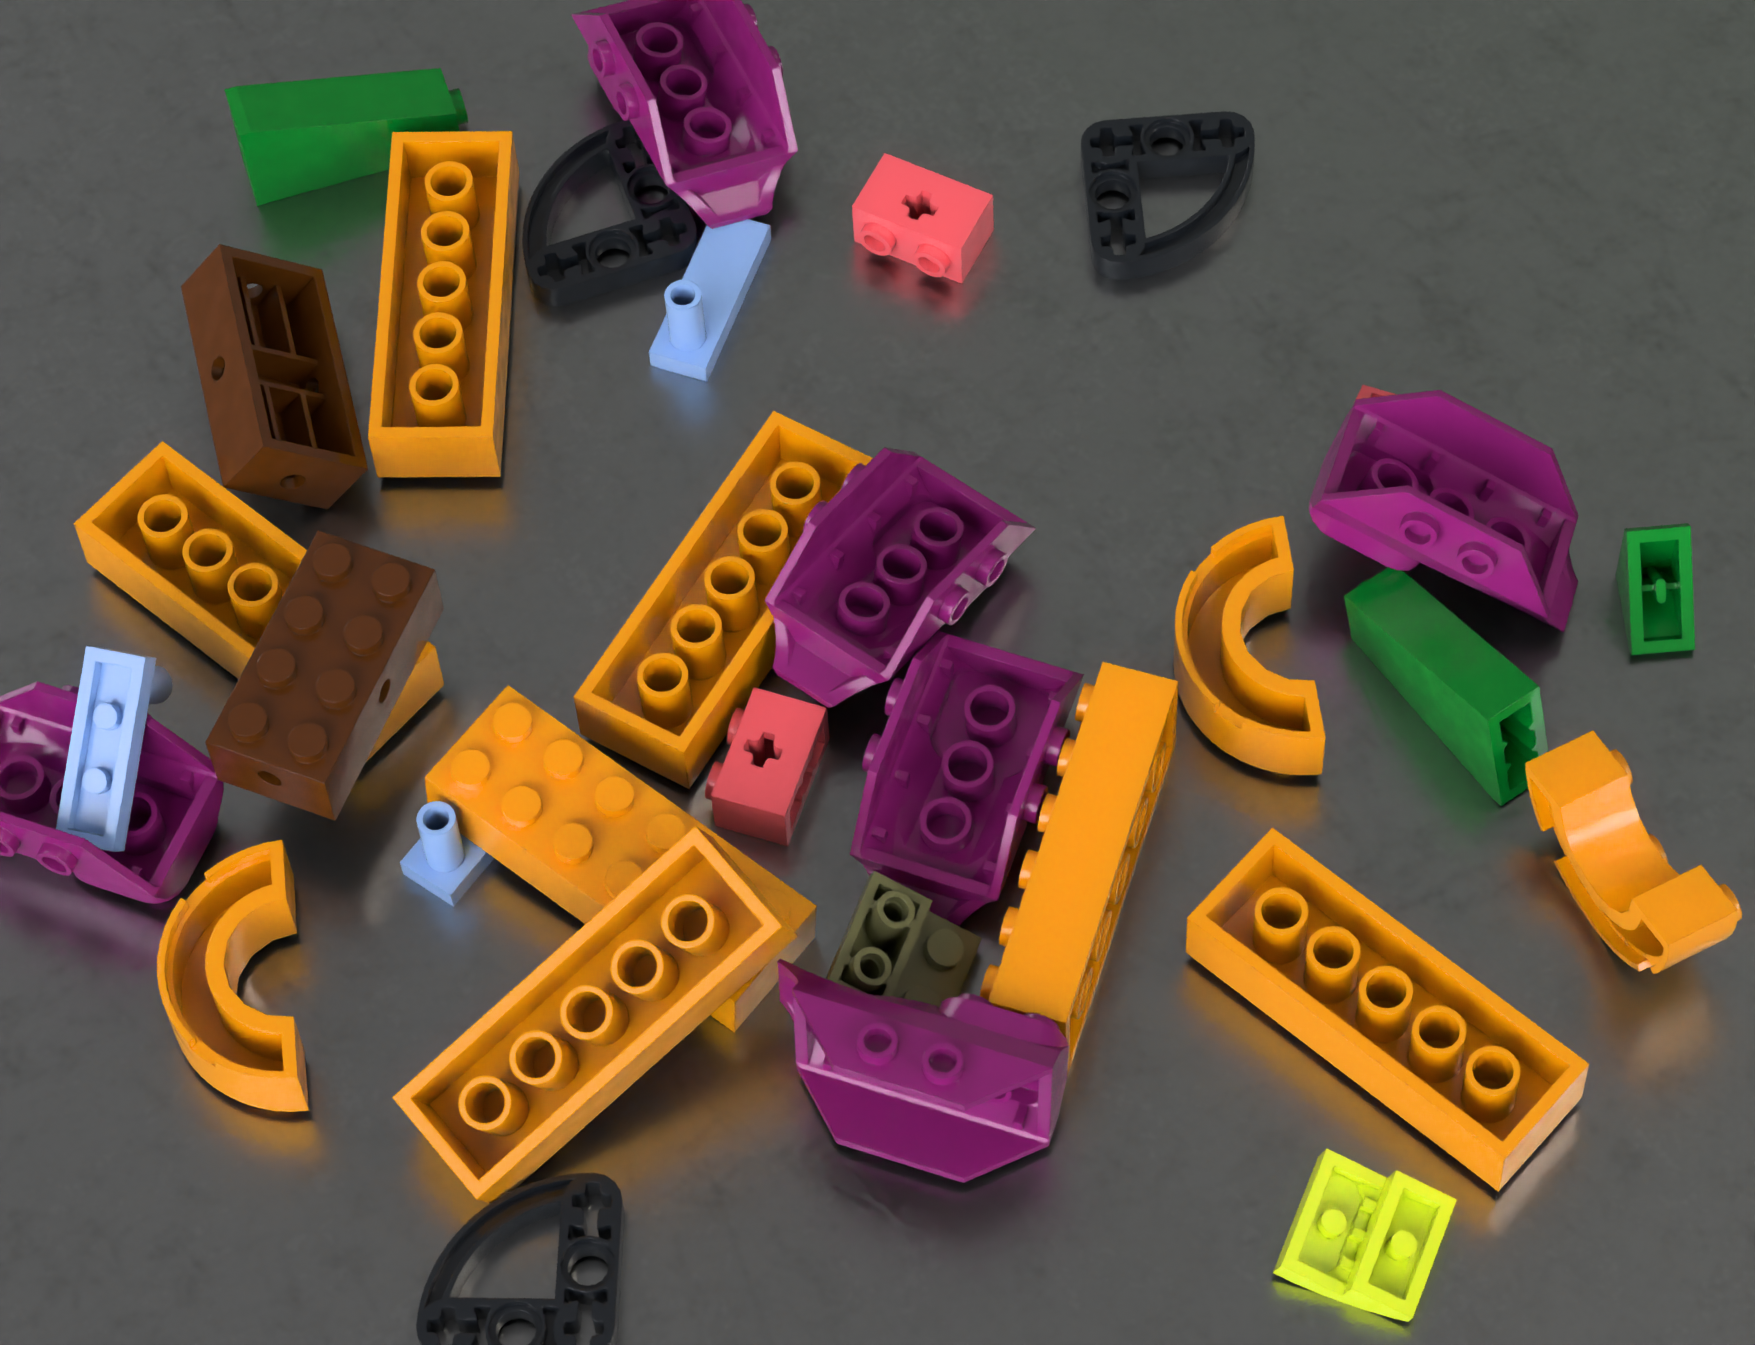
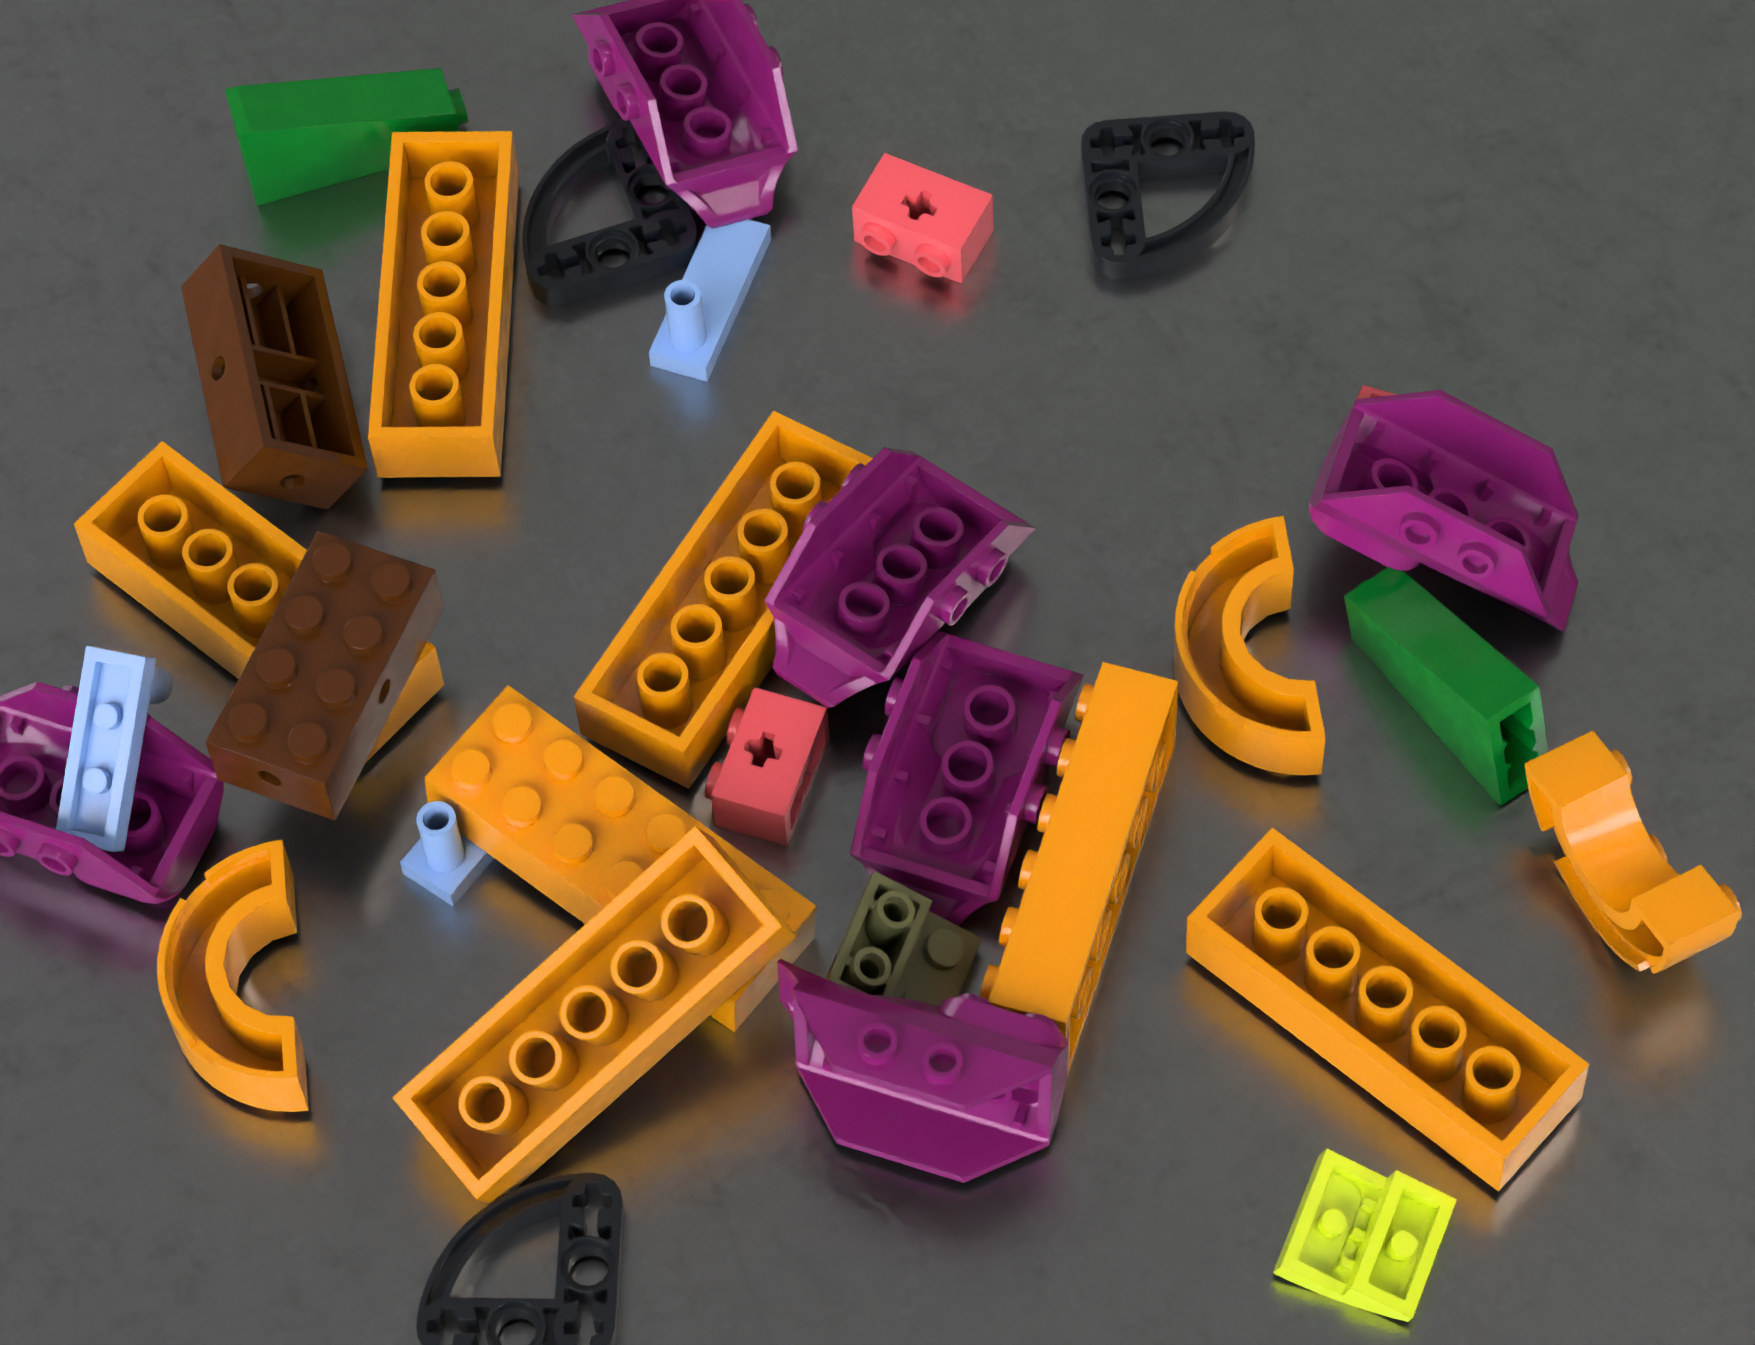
(1657, 588): green slope -> none

